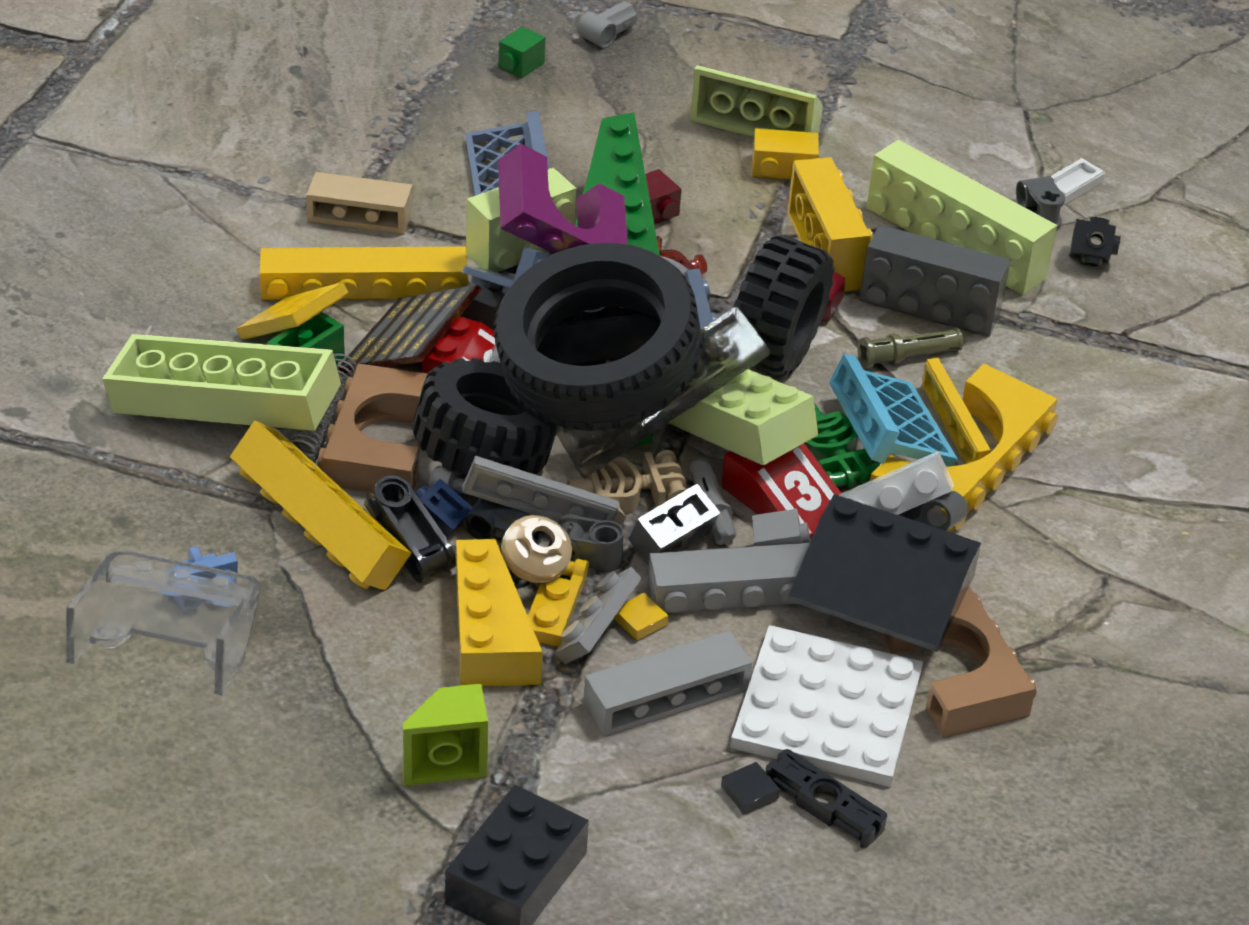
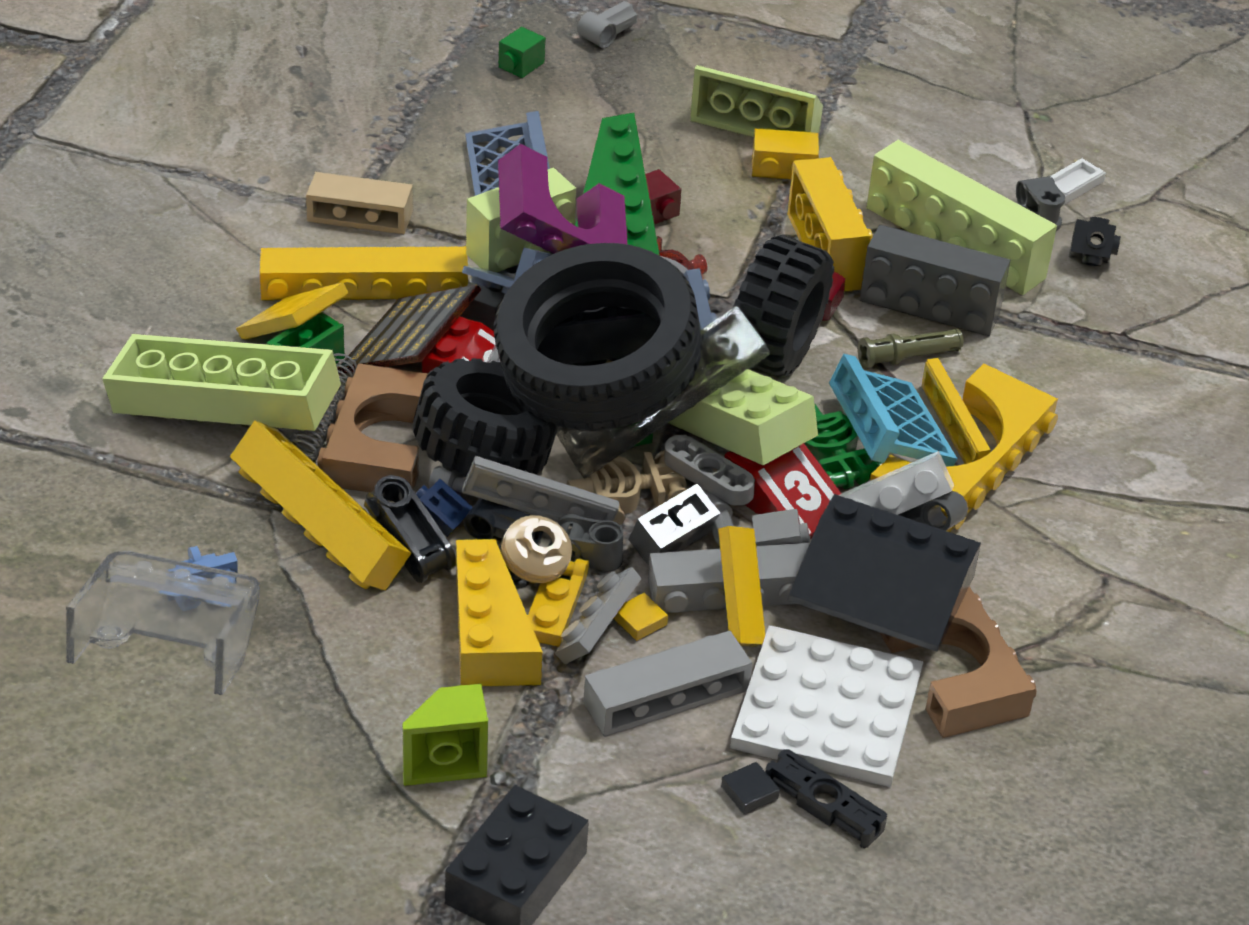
(729, 483): none -> light grey beam
(742, 585): none -> yellow tile

